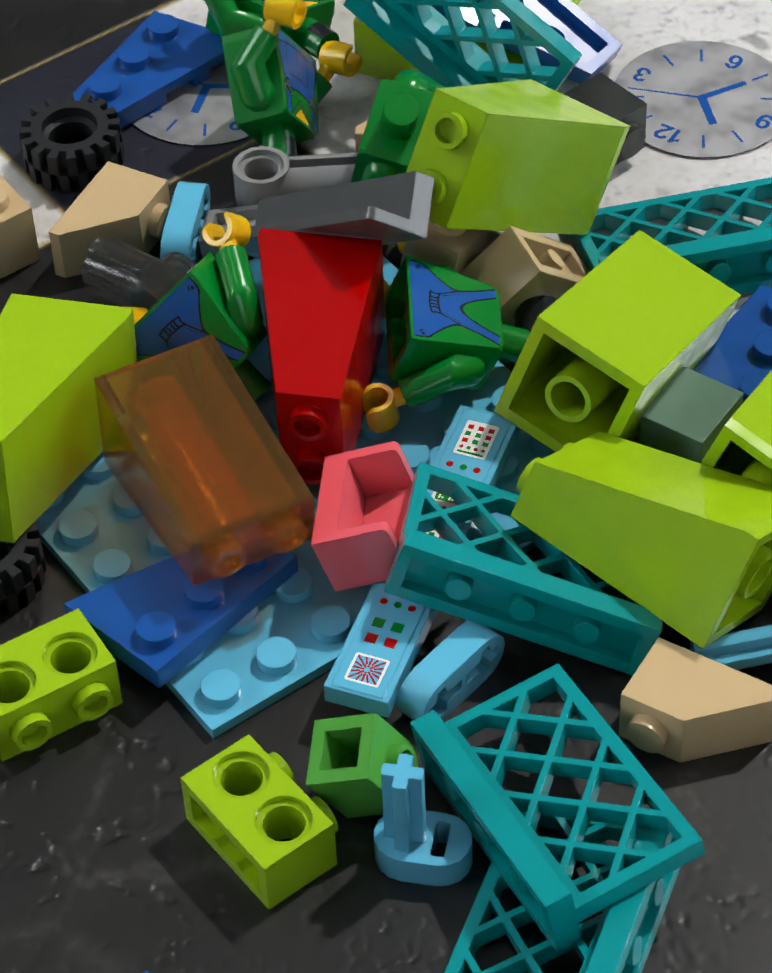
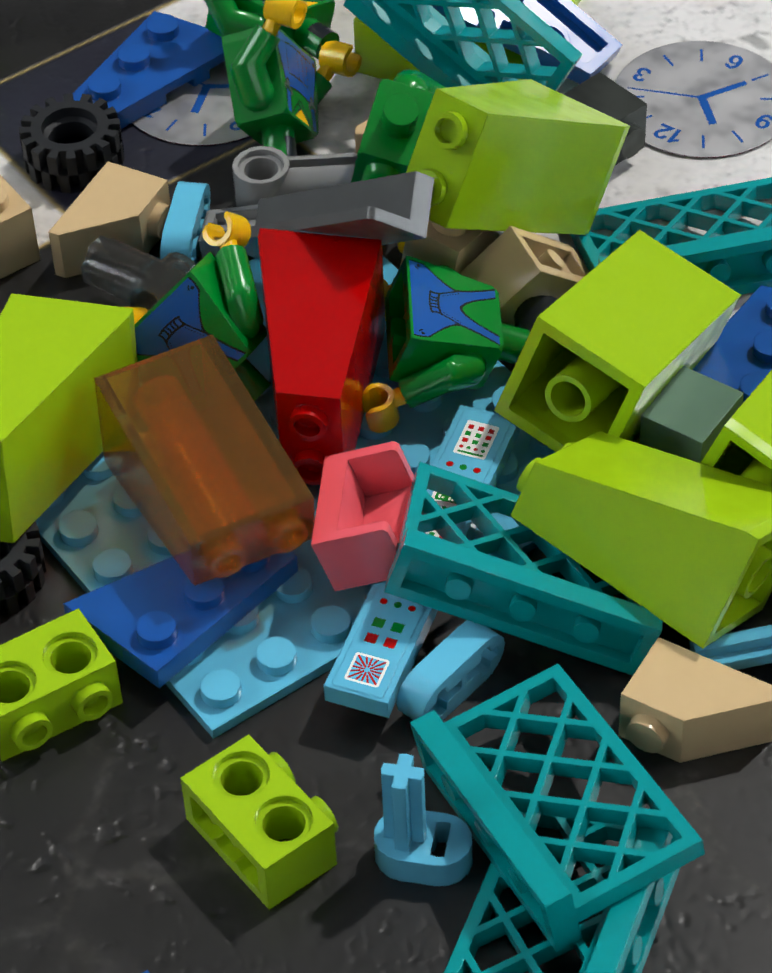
(349, 760): bright green brick -> none

